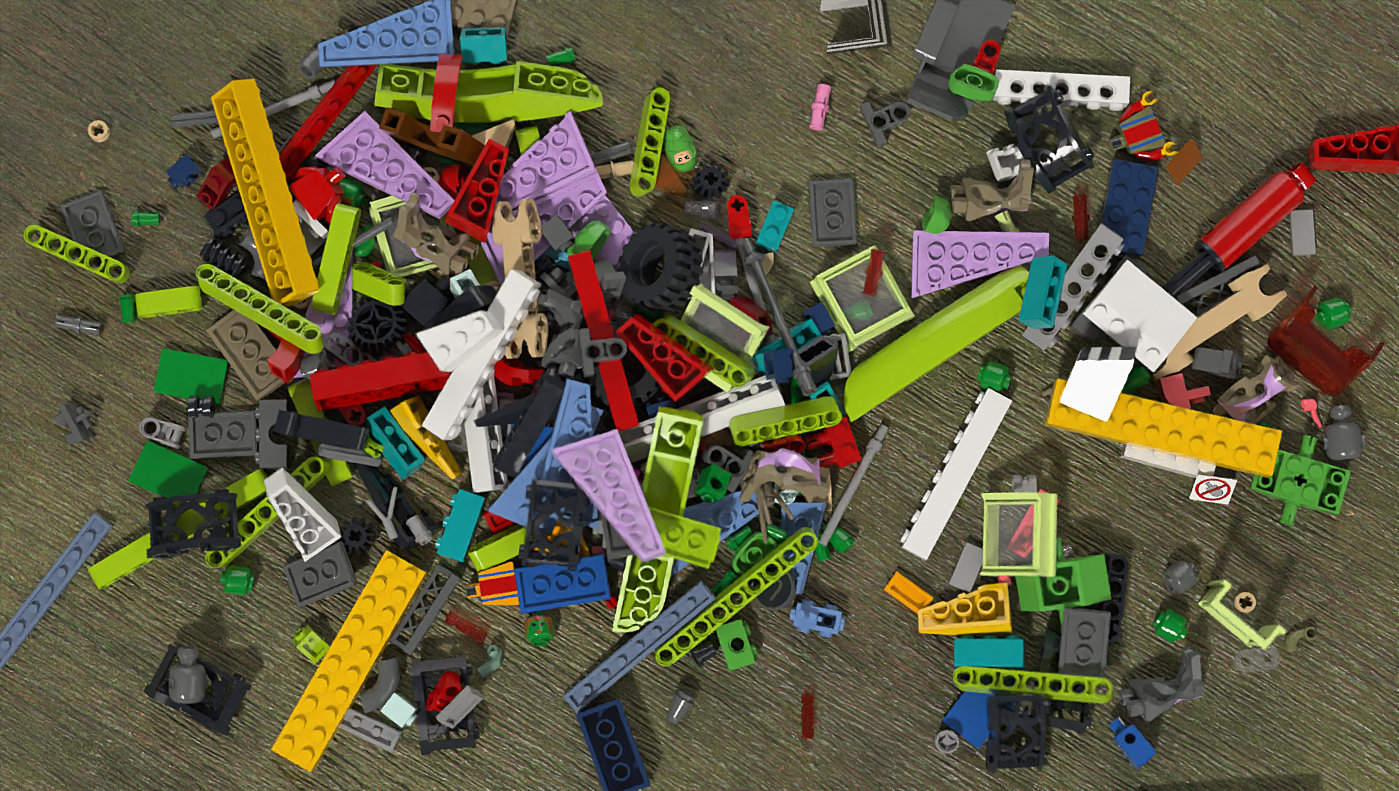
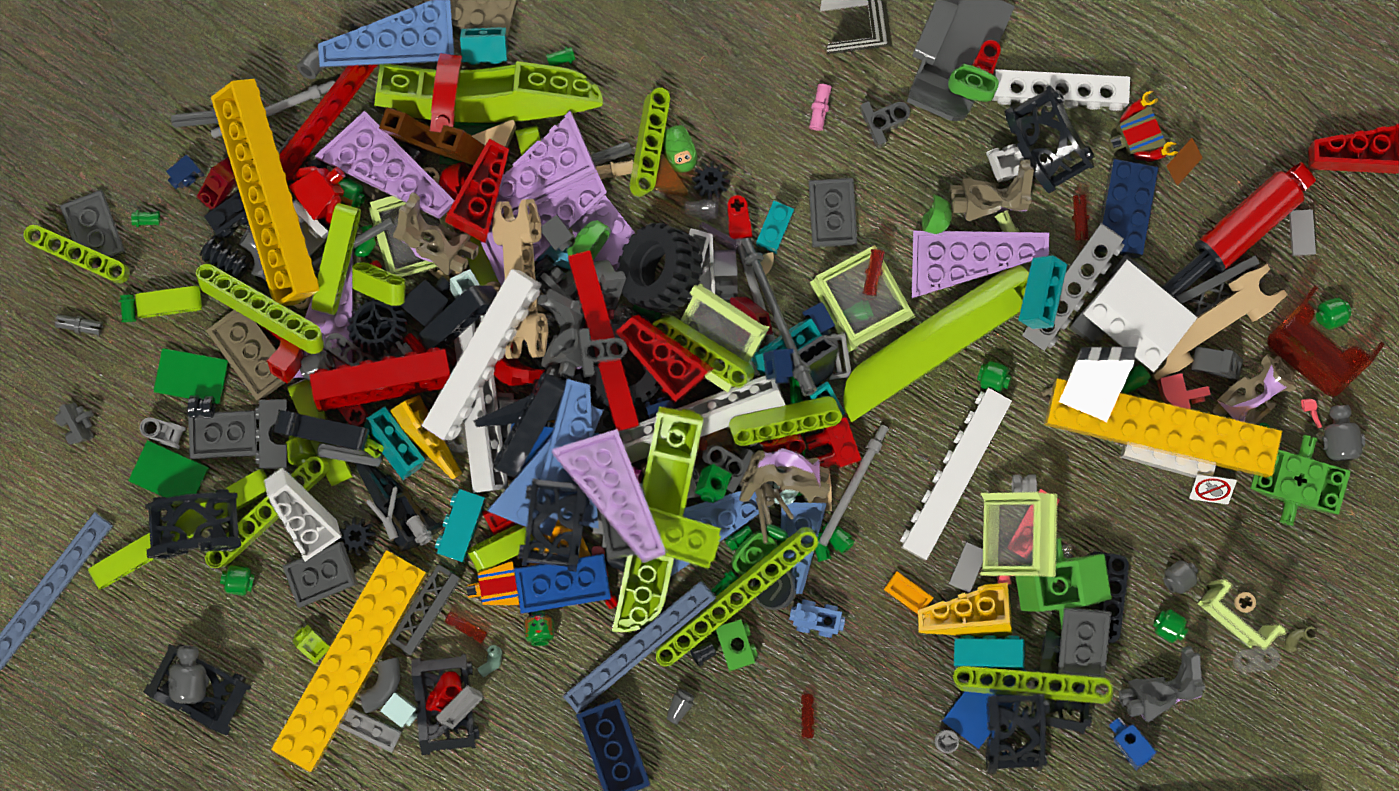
(100, 137): tan bush -> none
(299, 450): none -> lime head
(459, 339): white wedge -> none

